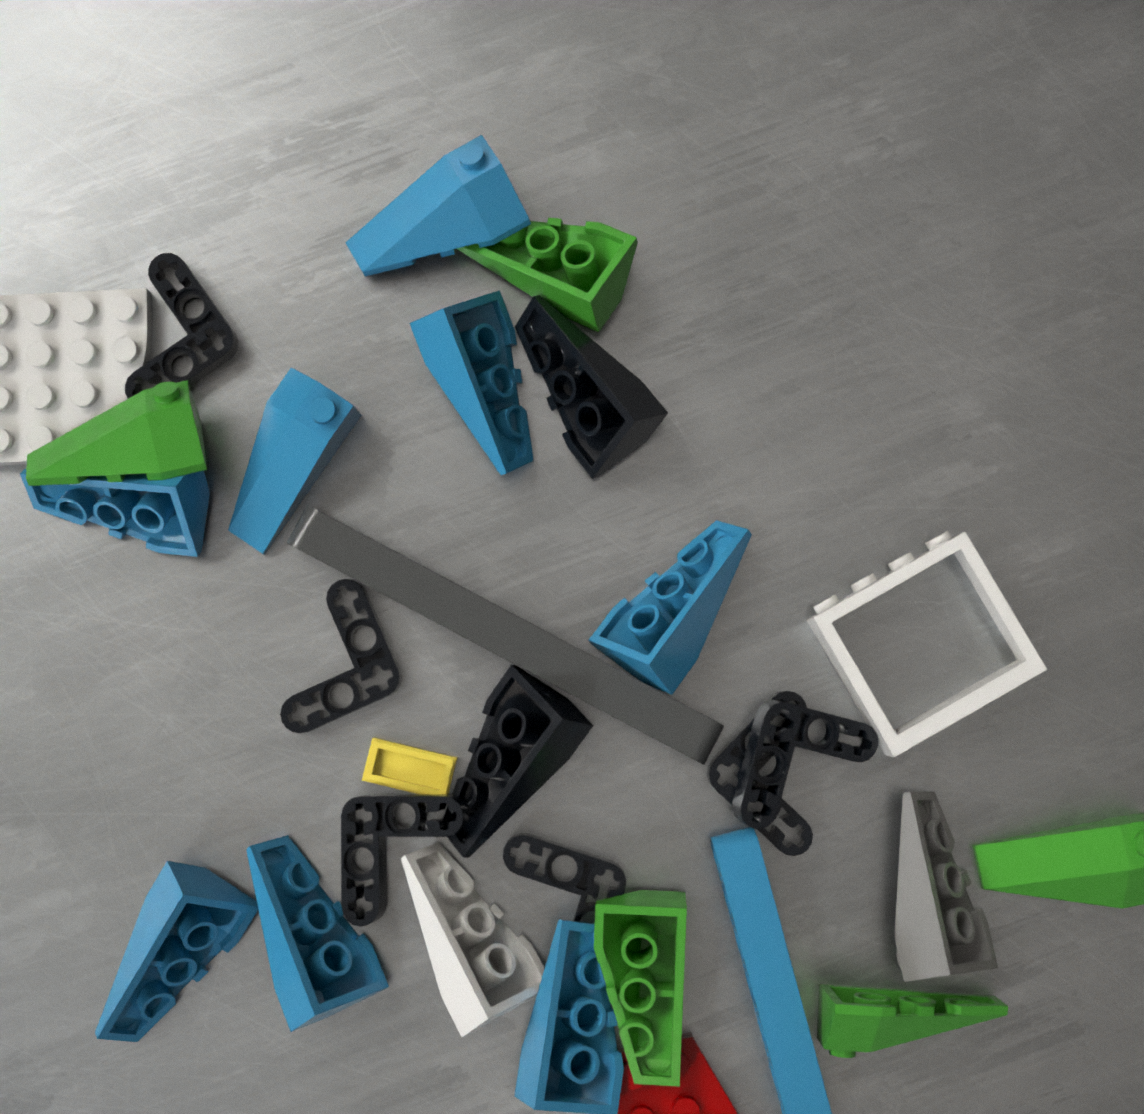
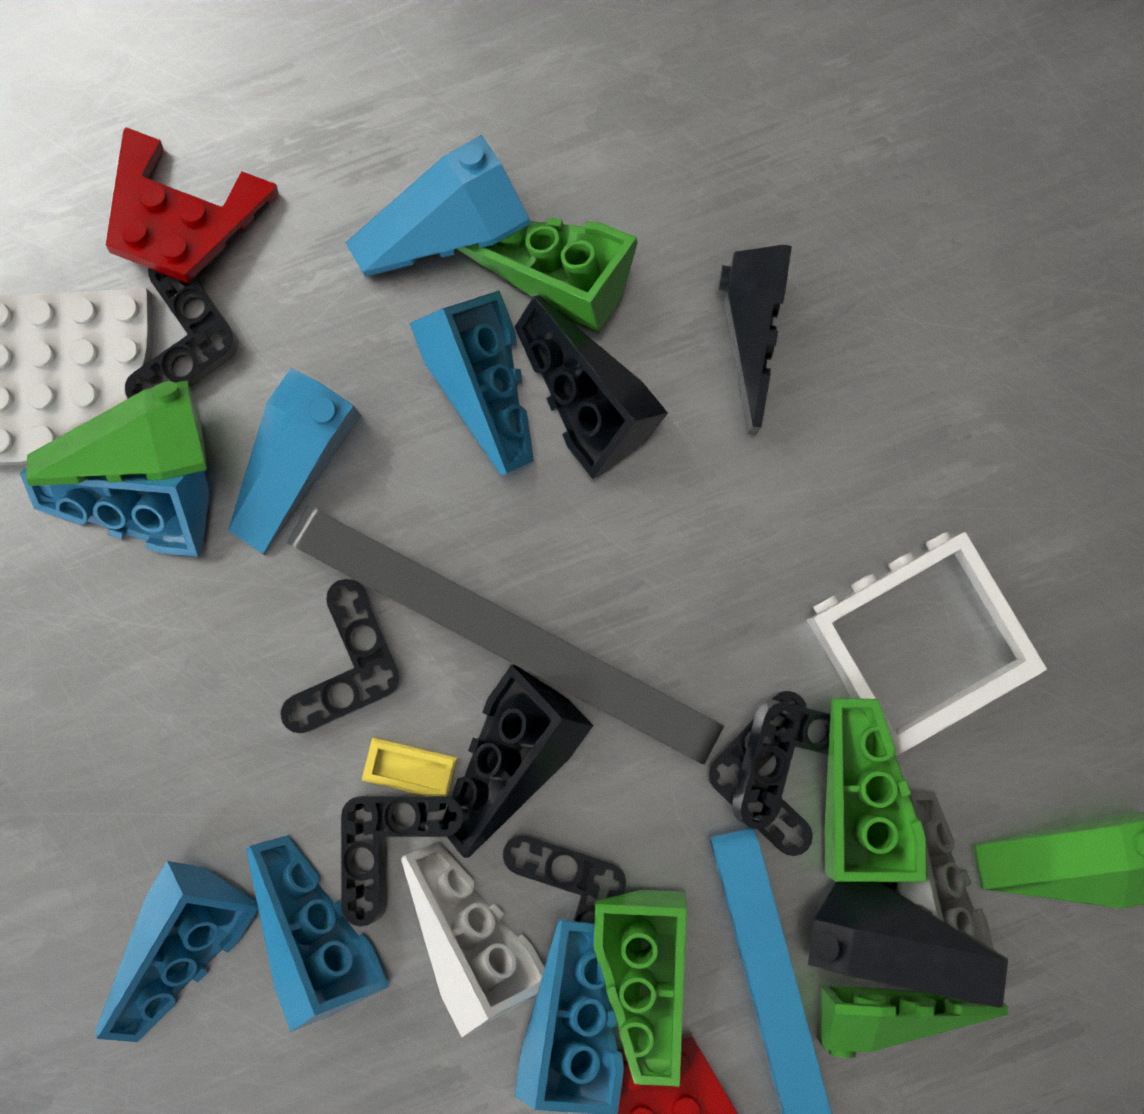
(167, 226): none -> red wing
(669, 621): dark azure wedge -> none
(753, 296): none -> black wedge
(868, 803): none -> bright green wedge
(889, 940): none -> black wedge

